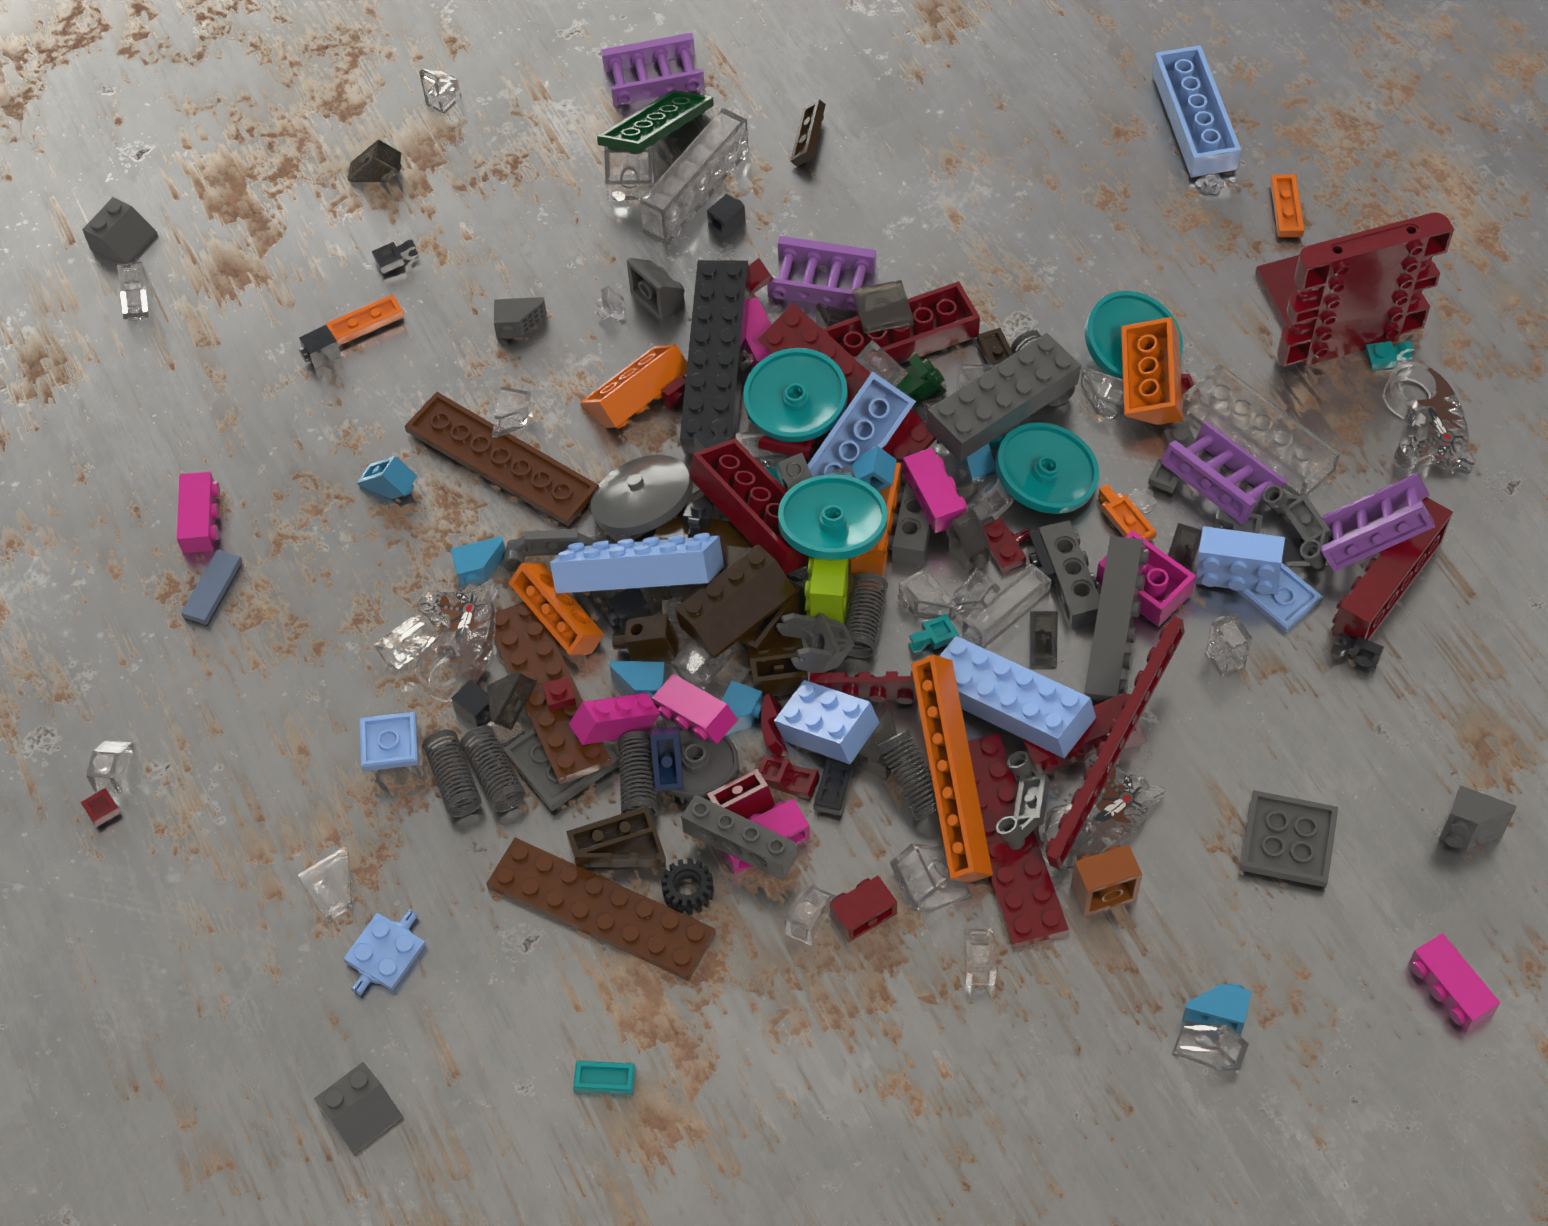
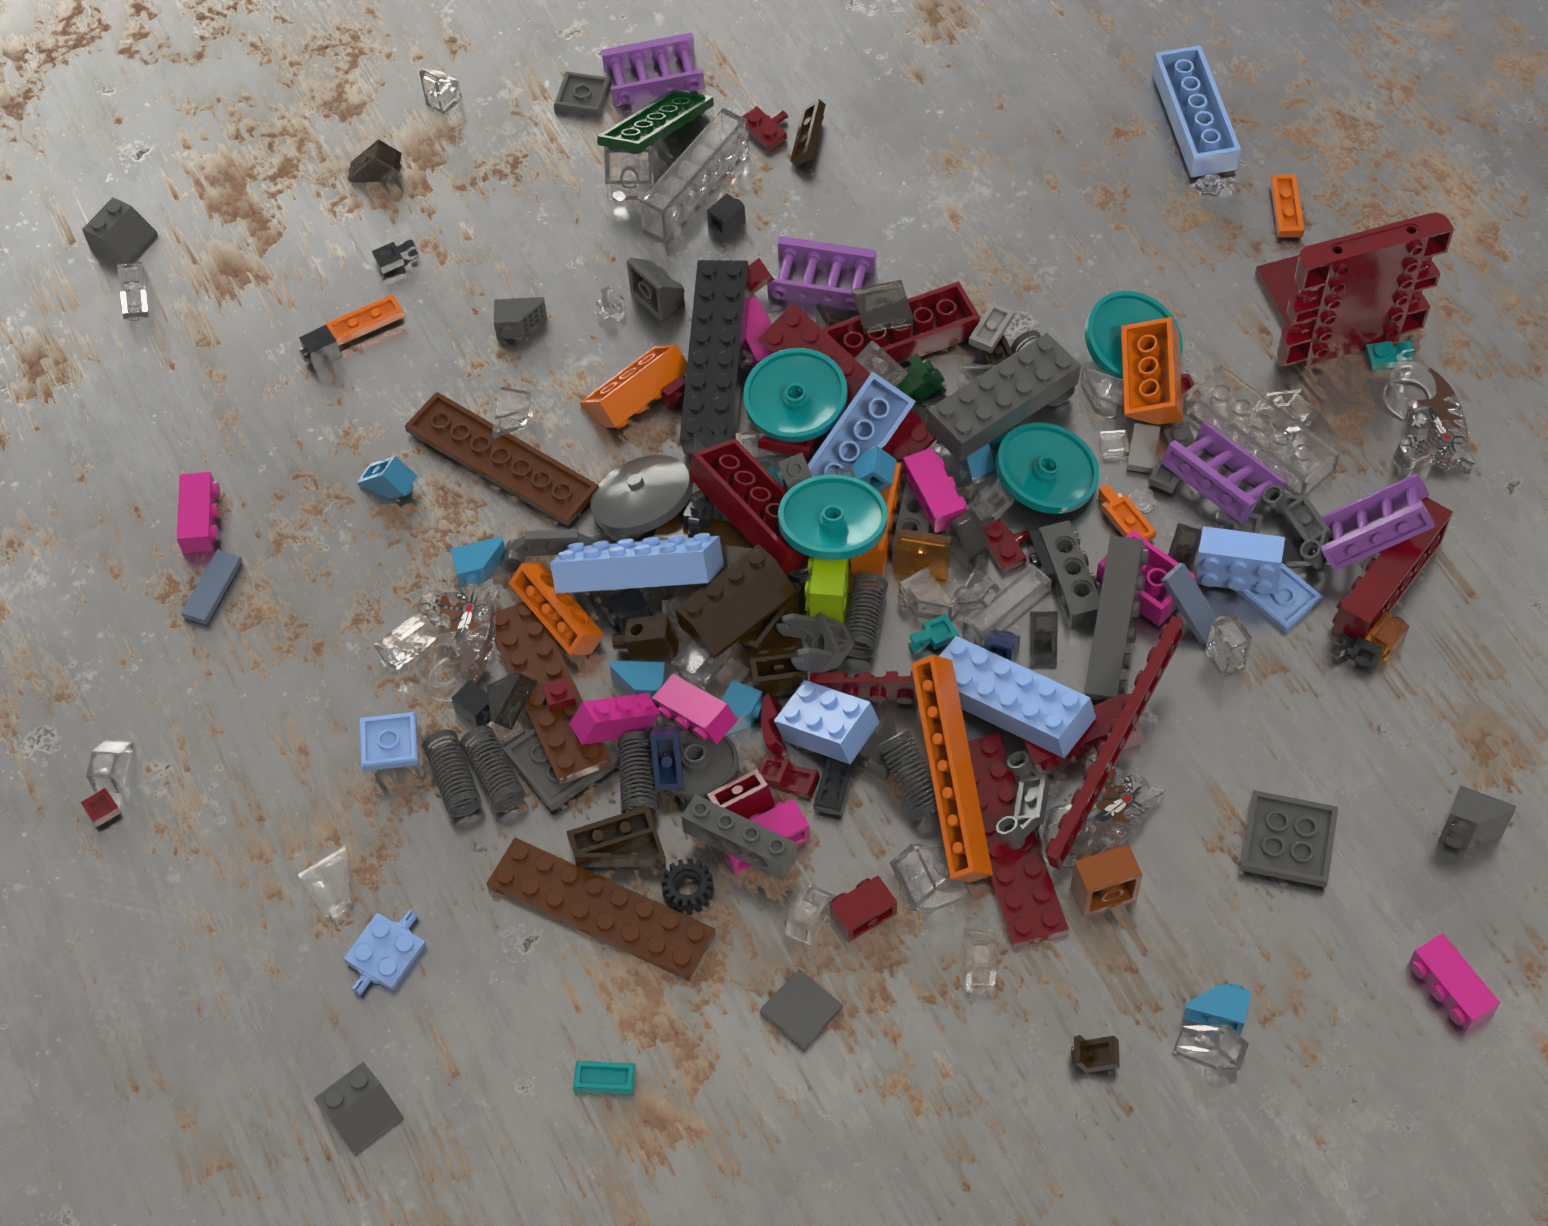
(582, 94): none -> dark grey tile
(766, 128): none -> dark red plate
(801, 1009): none -> dark grey tile
(921, 550): none -> clear orange tile
(991, 327): none -> light grey plate
(1003, 644): none -> dark blue slope
(1096, 1053): none -> dark brown bracket
(1114, 443): none -> clear tile
(1143, 448): none -> light grey tile
(1190, 601): none -> sand blue tile
(1295, 404): none -> clear slope
(1390, 633): none -> clear orange brick

